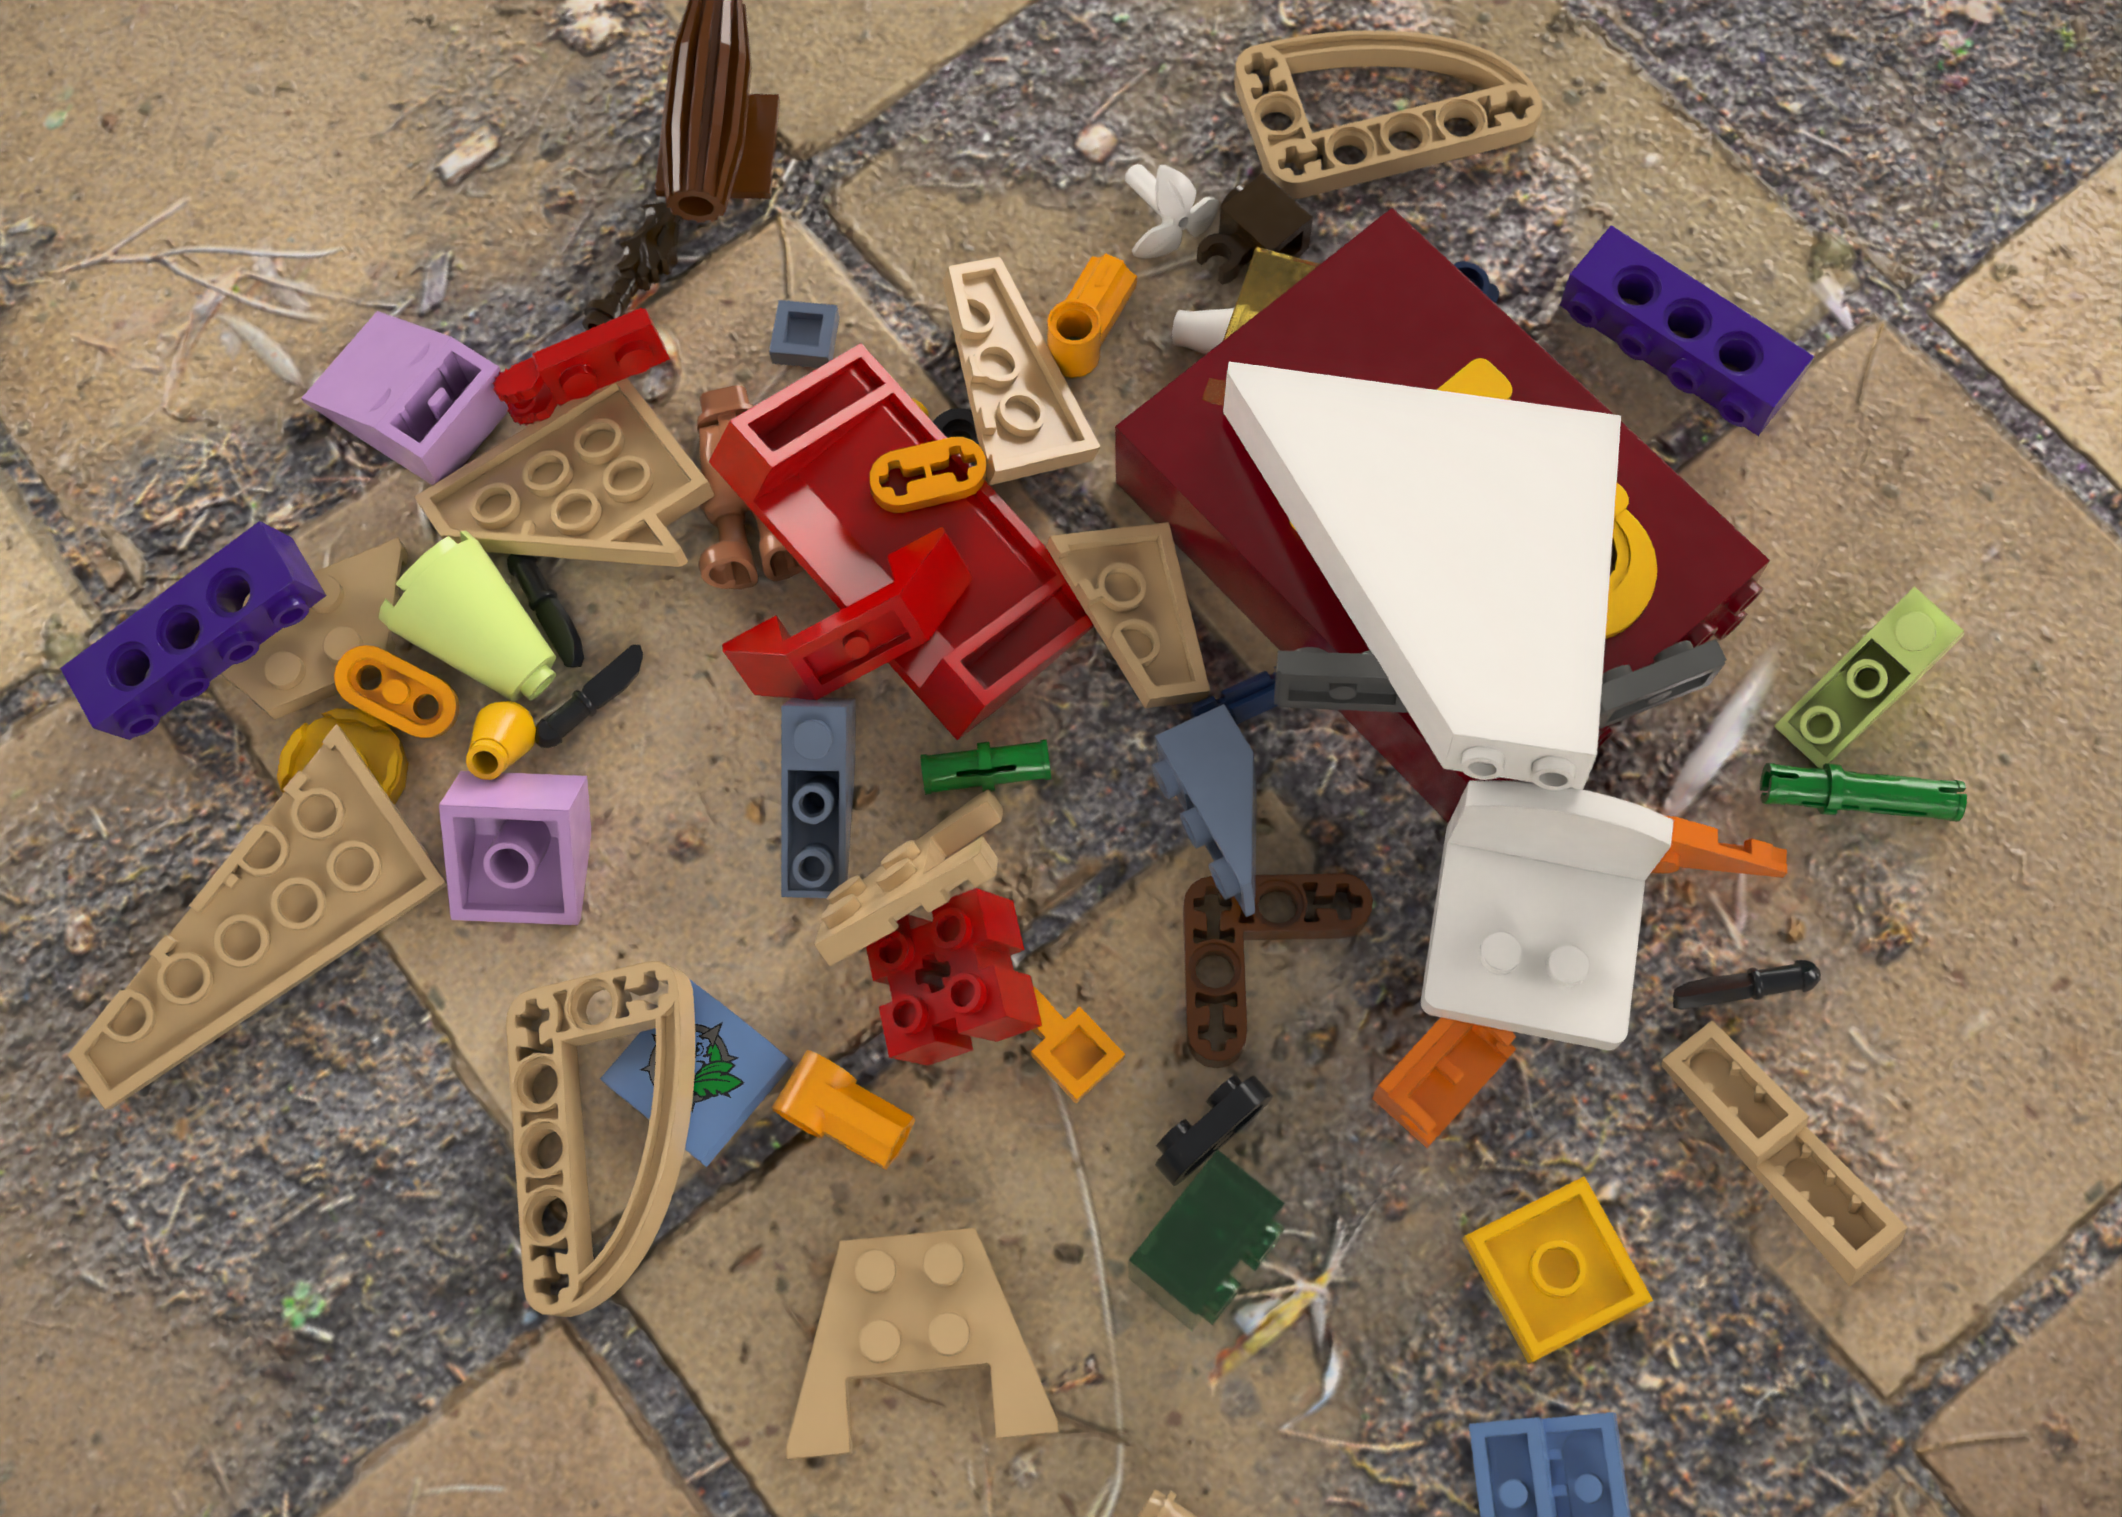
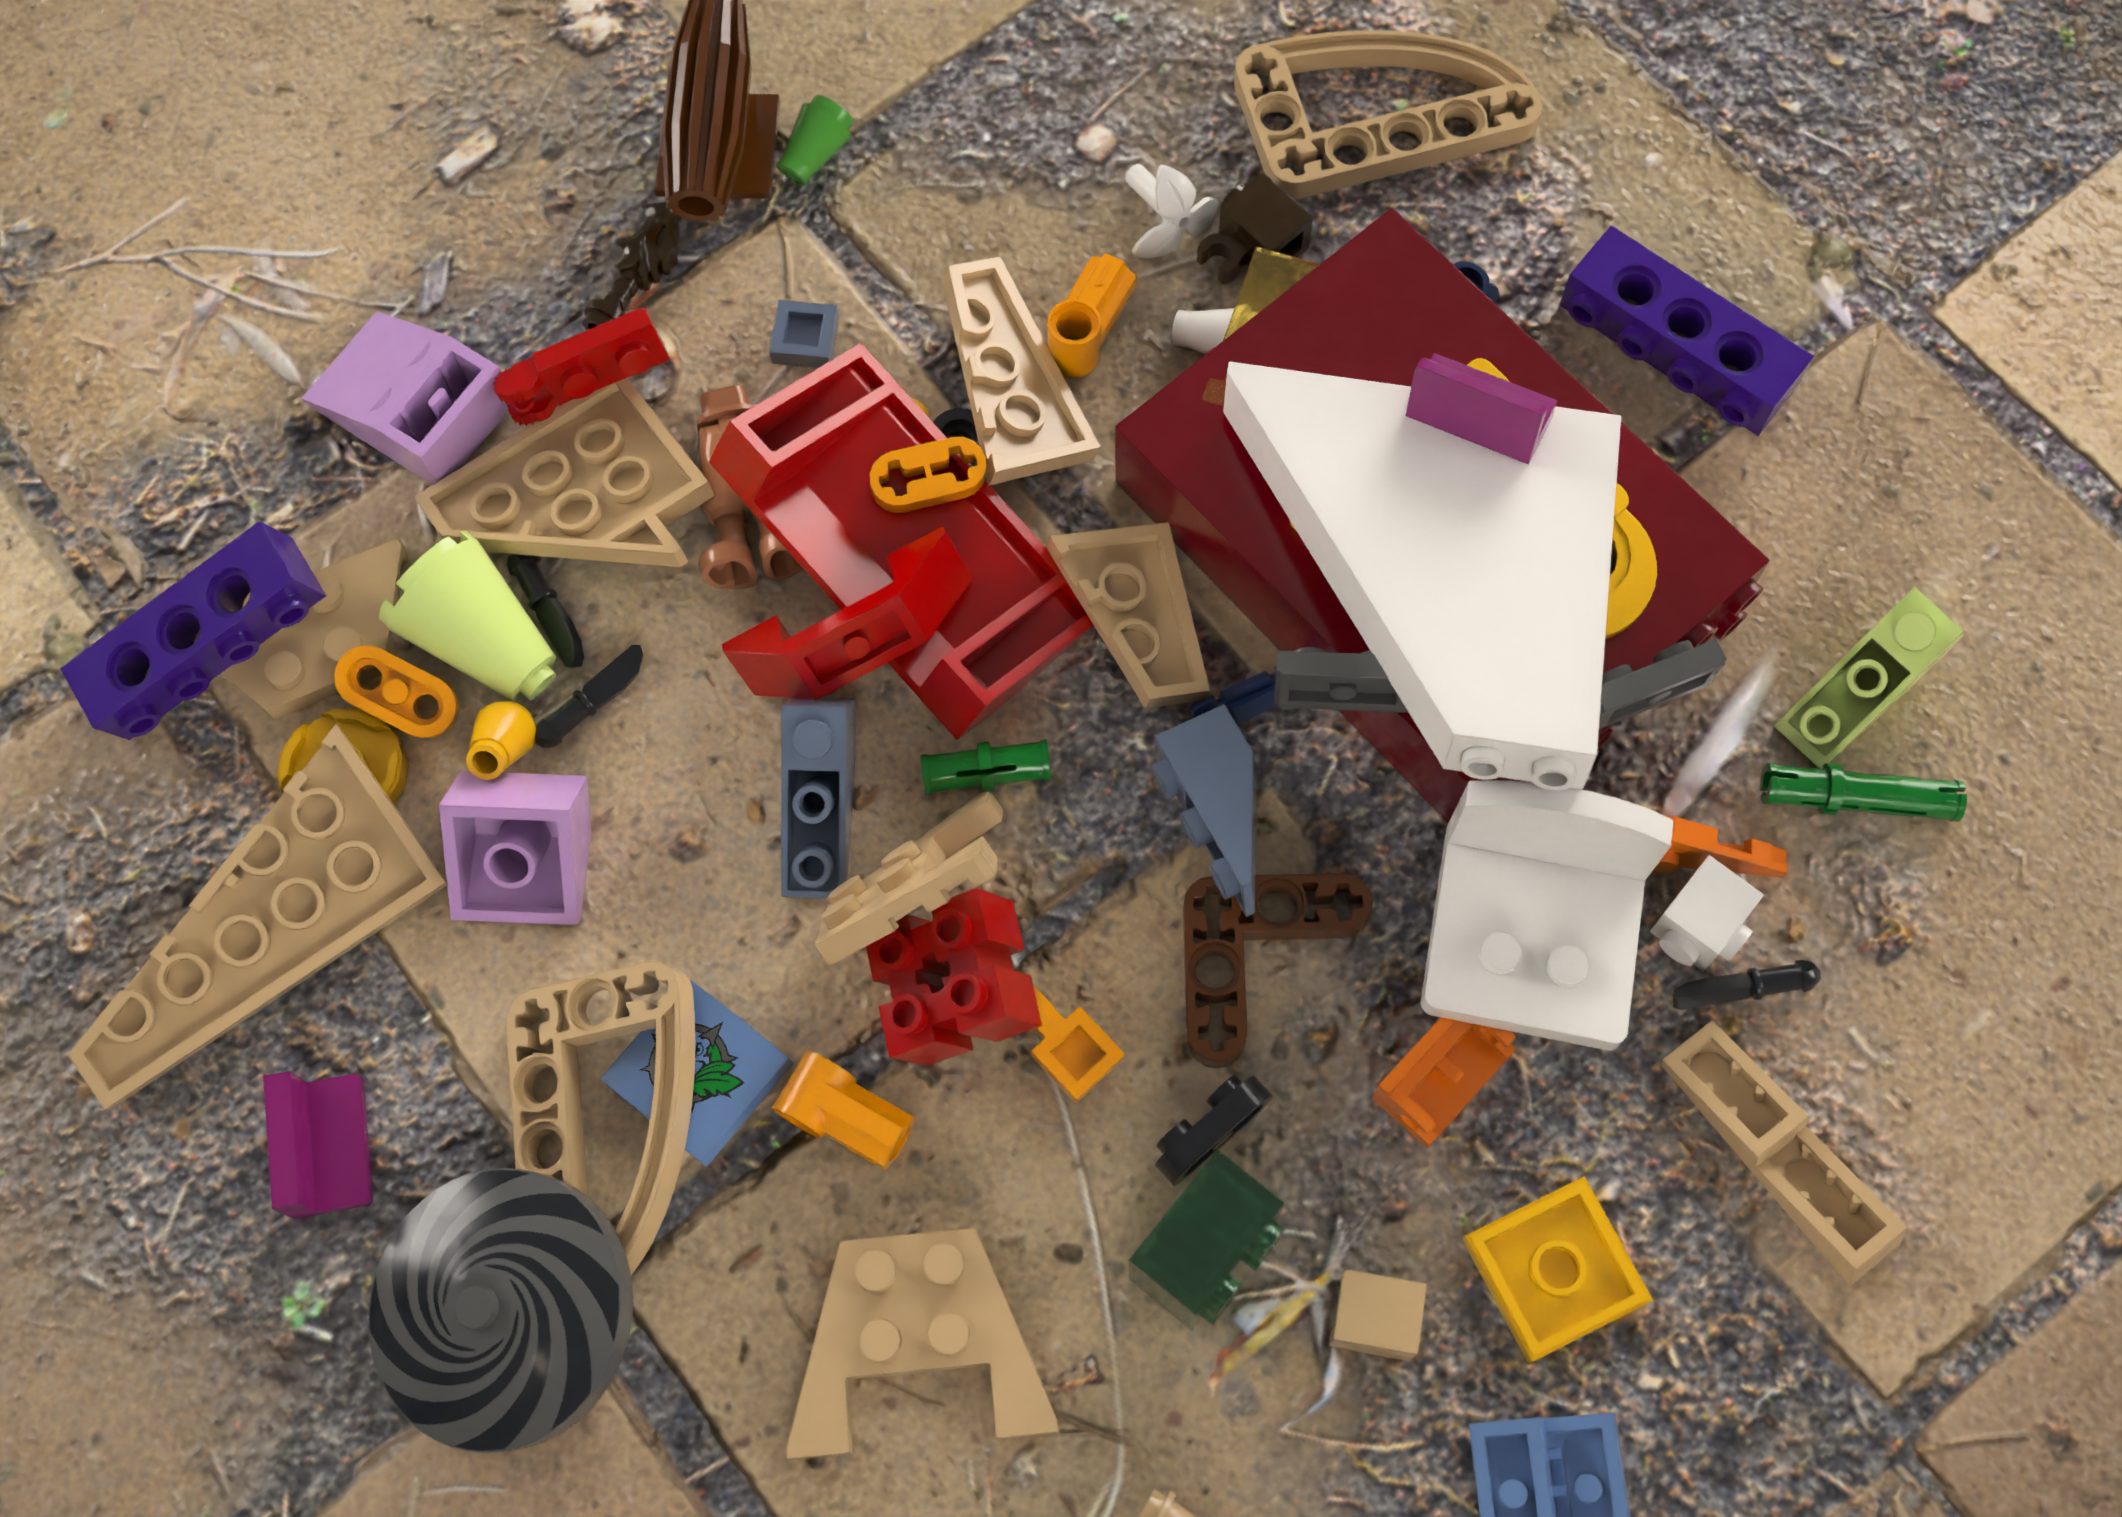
(317, 1144): none -> magenta panel
(500, 1310): none -> dish
(815, 138): none -> bright green cone
(1379, 1315): none -> tan panel
(1479, 407): none -> magenta panel
(1707, 916): none -> white brick

